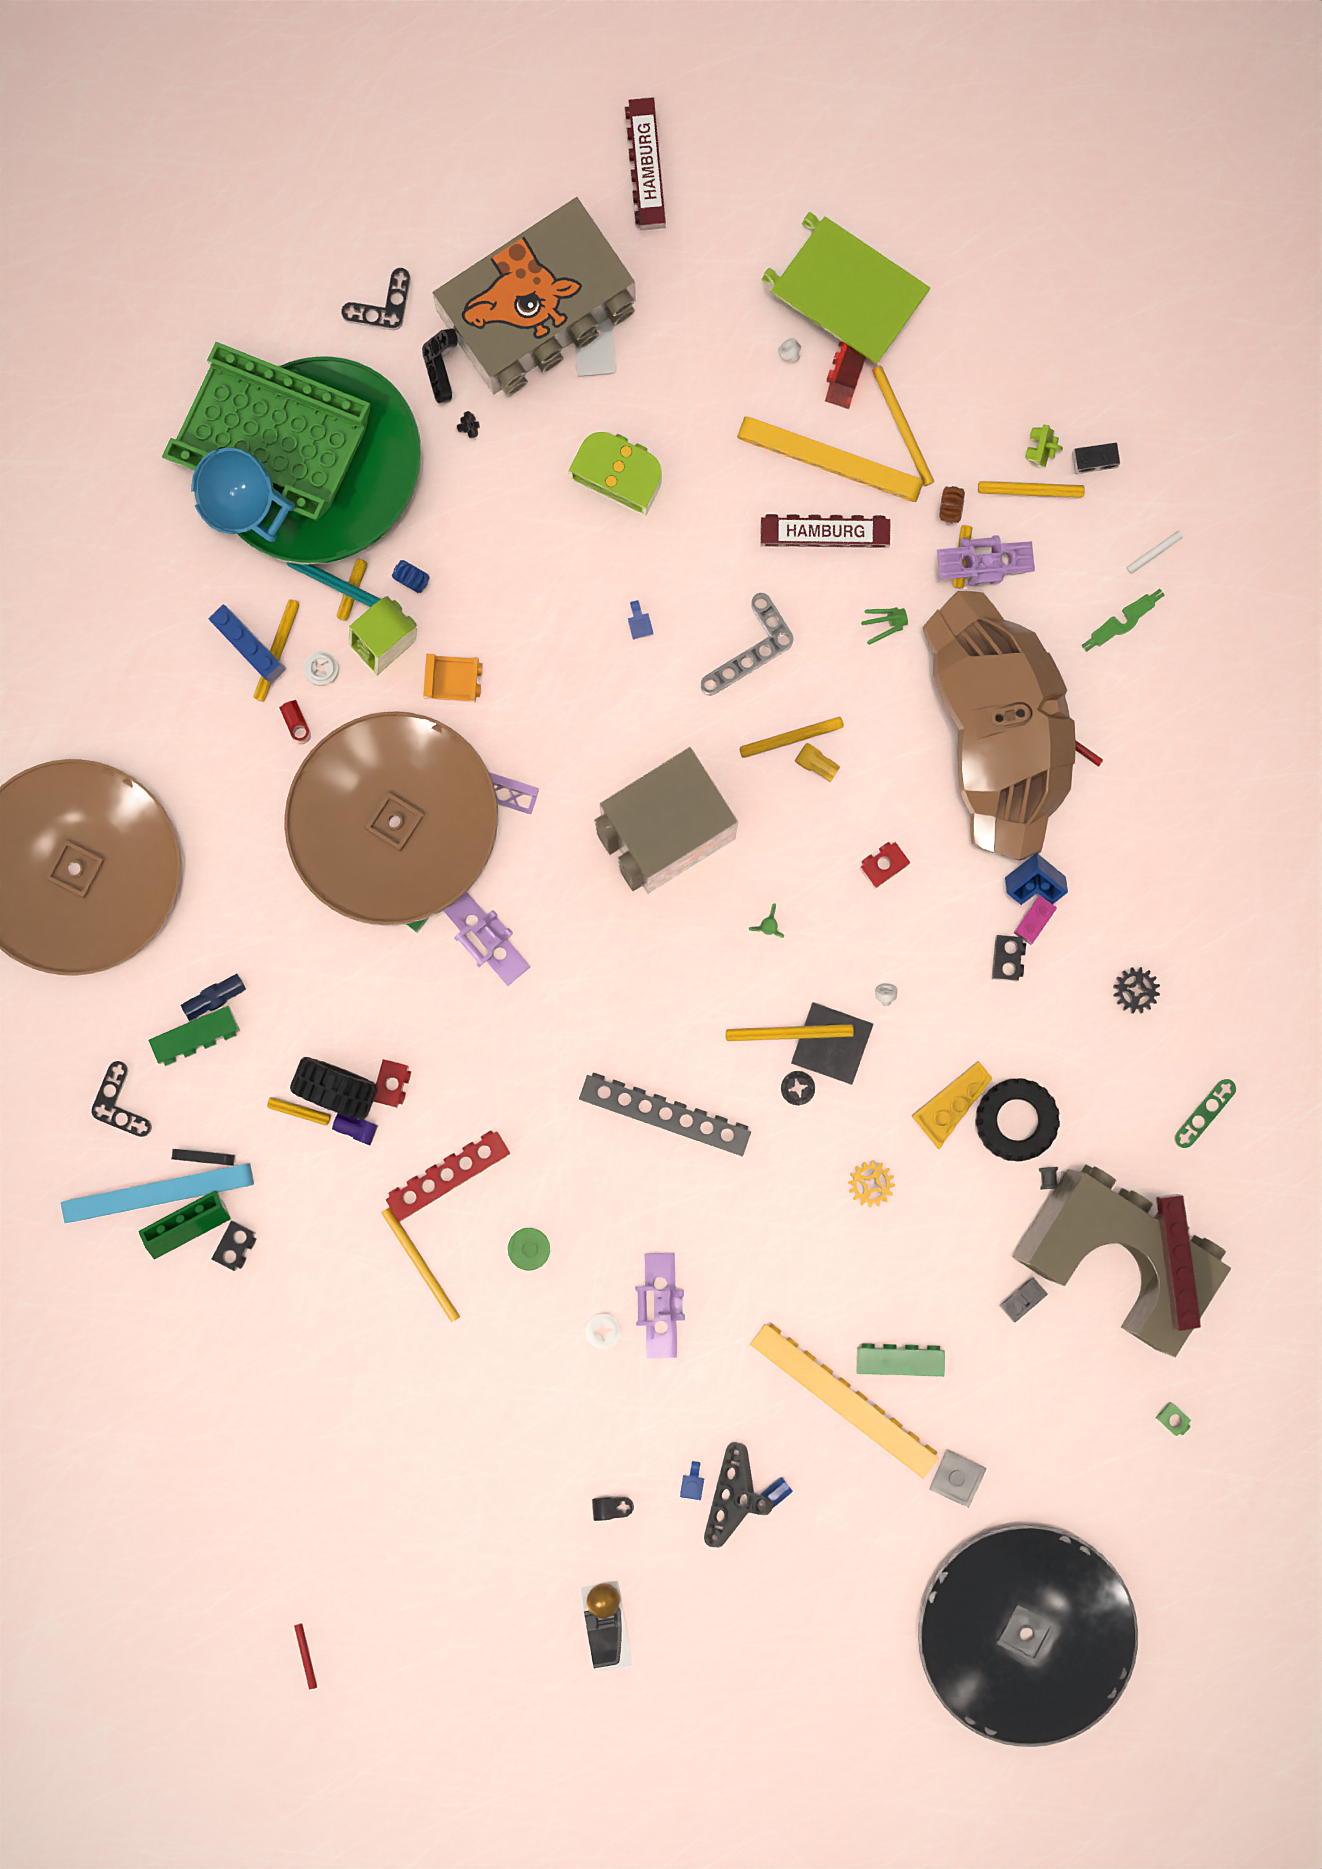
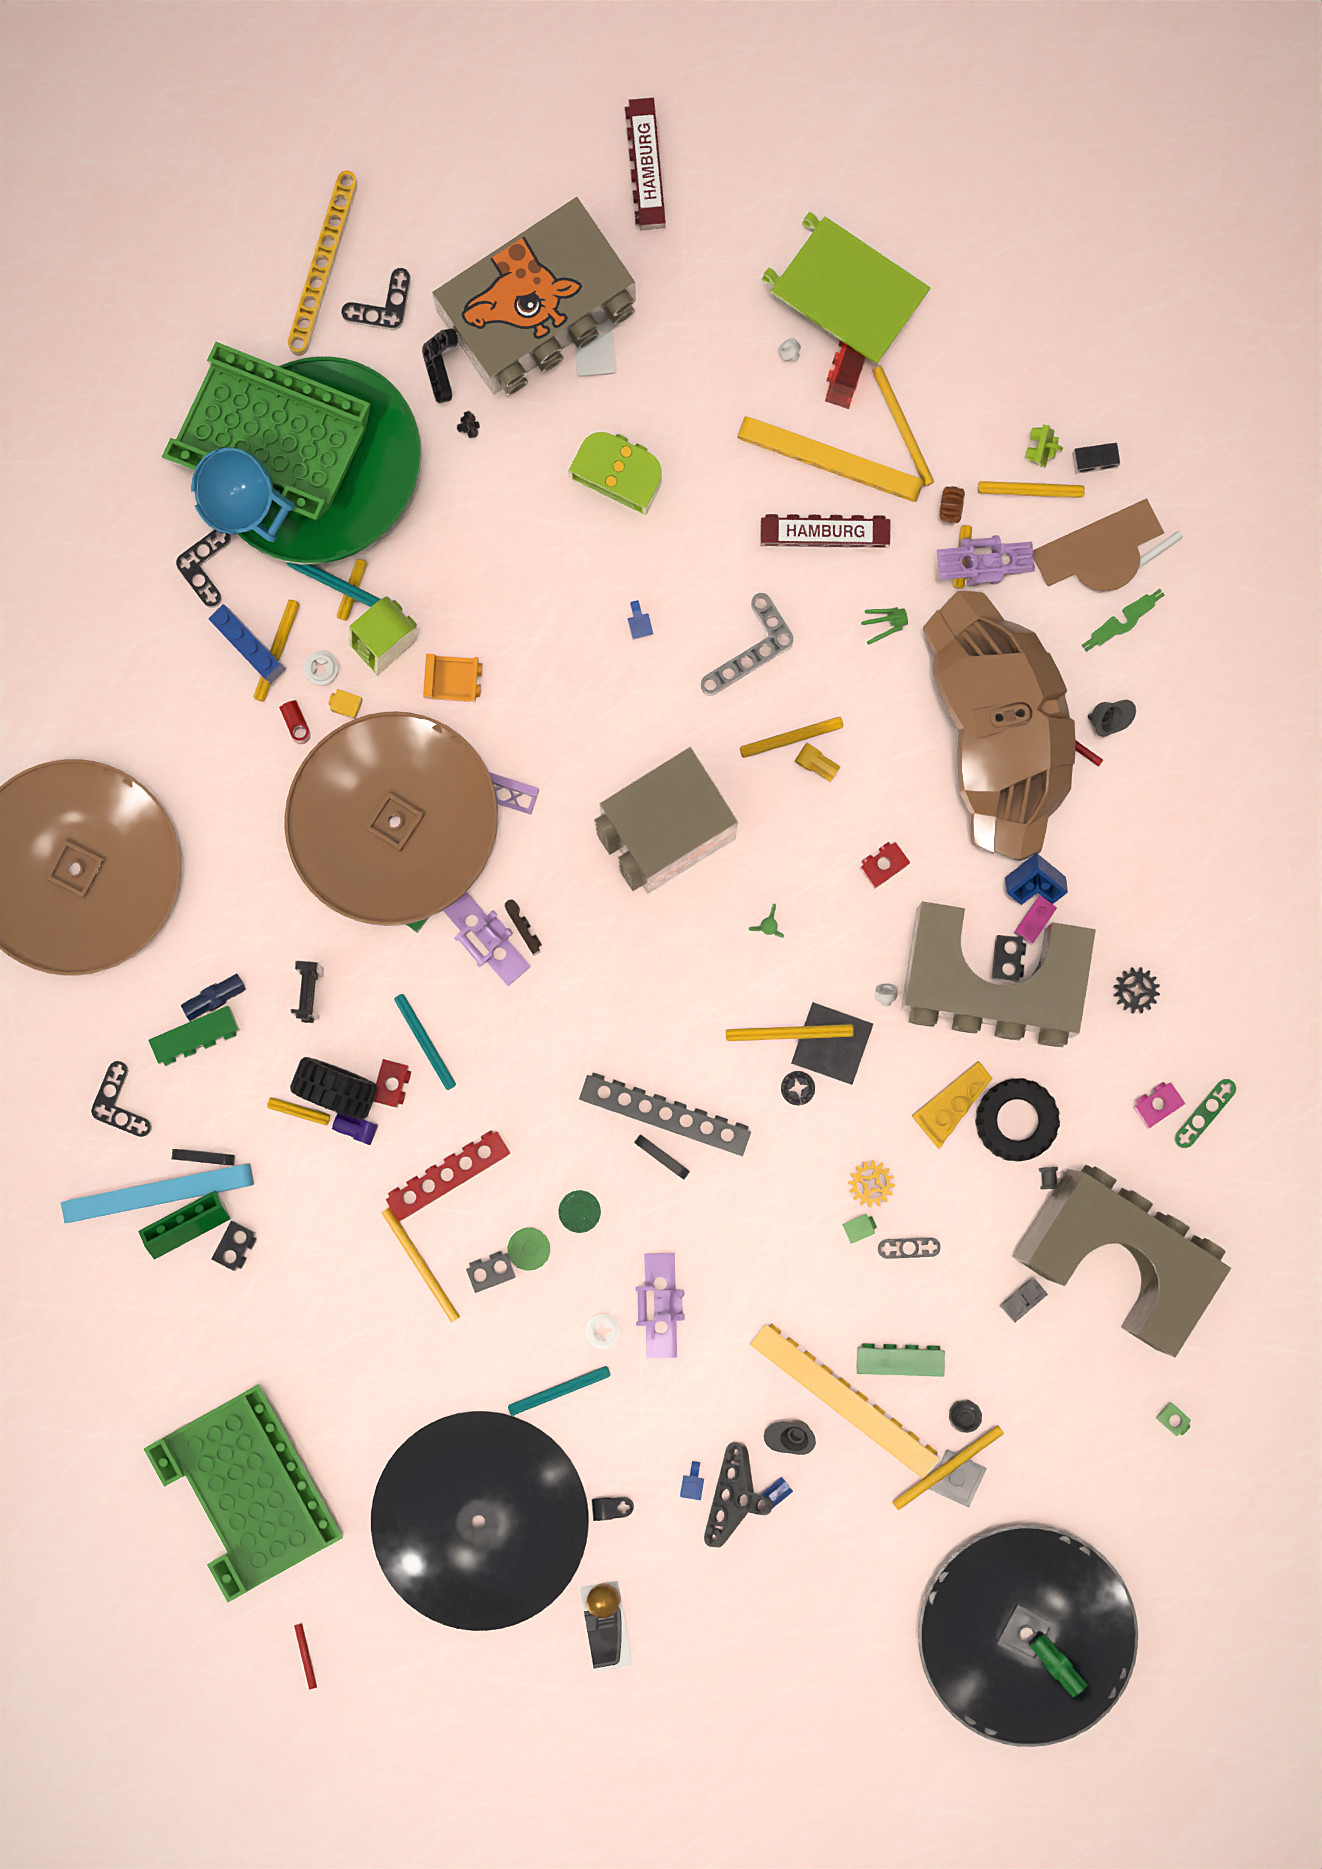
(195, 568): none -> black beam
(249, 1490): none -> bright green slope
(310, 972): none -> black fence
(322, 252): none -> yellow beam
(345, 703): none -> yellow brick
(410, 576): blue gear -> none
(425, 1042): none -> teal axle
(491, 1470): none -> black dish
(492, 1277): none -> dark grey brick
(522, 926): none -> dark brown hinge
(559, 1390): none -> teal axle
(579, 1211): none -> clear green tile
(662, 1157): none -> black beam
(790, 1437): none -> dark grey piece
(859, 1228): none -> bright green brick
(892, 1243): none -> beam
(946, 987): none -> dark tan arch
(948, 1467): none -> yellow piece
(965, 1416): none -> dark grey hair
(1058, 1665): none -> green piece
(1103, 552): none -> medium nougat sticker
(1112, 717): none -> dark grey piece
(1170, 1098): none -> dark pink brick
(1178, 1262): dark red brick -> none

